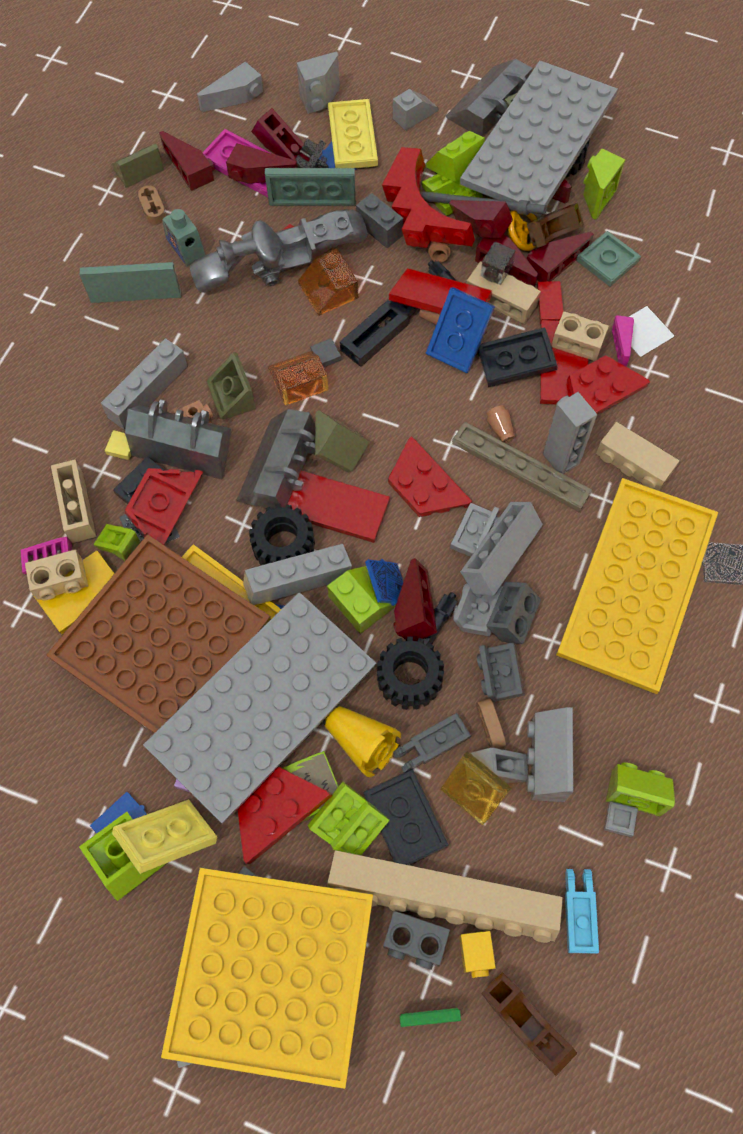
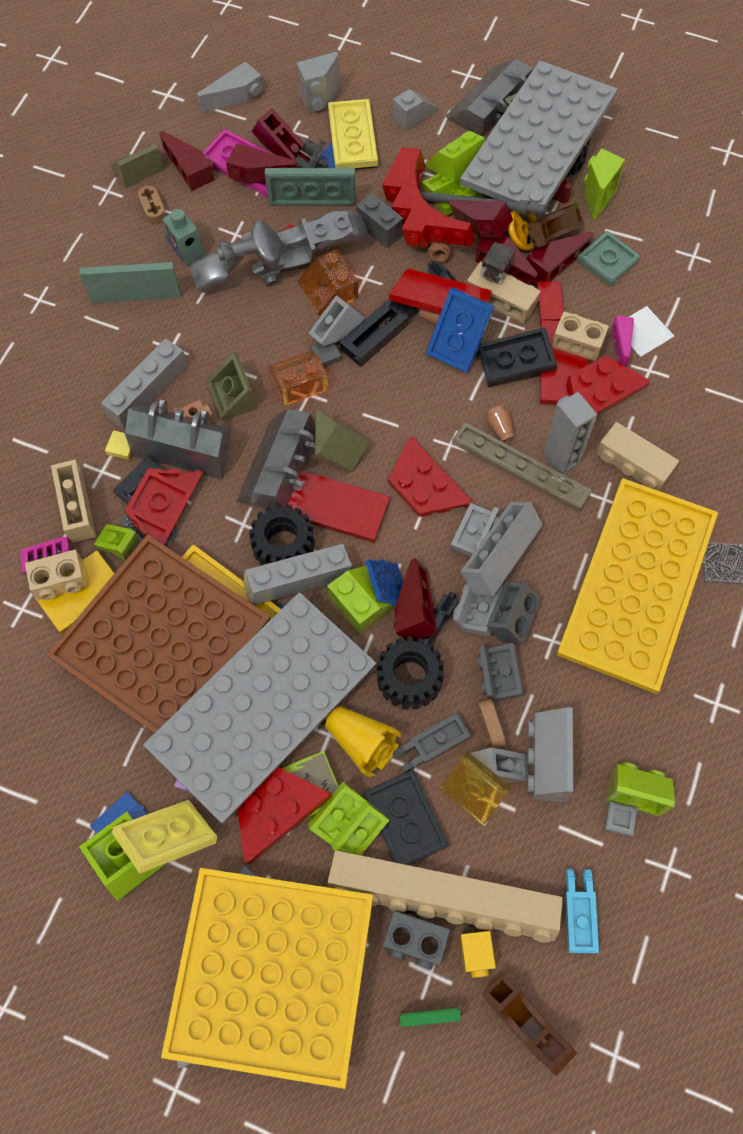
(336, 322): none -> light grey slope

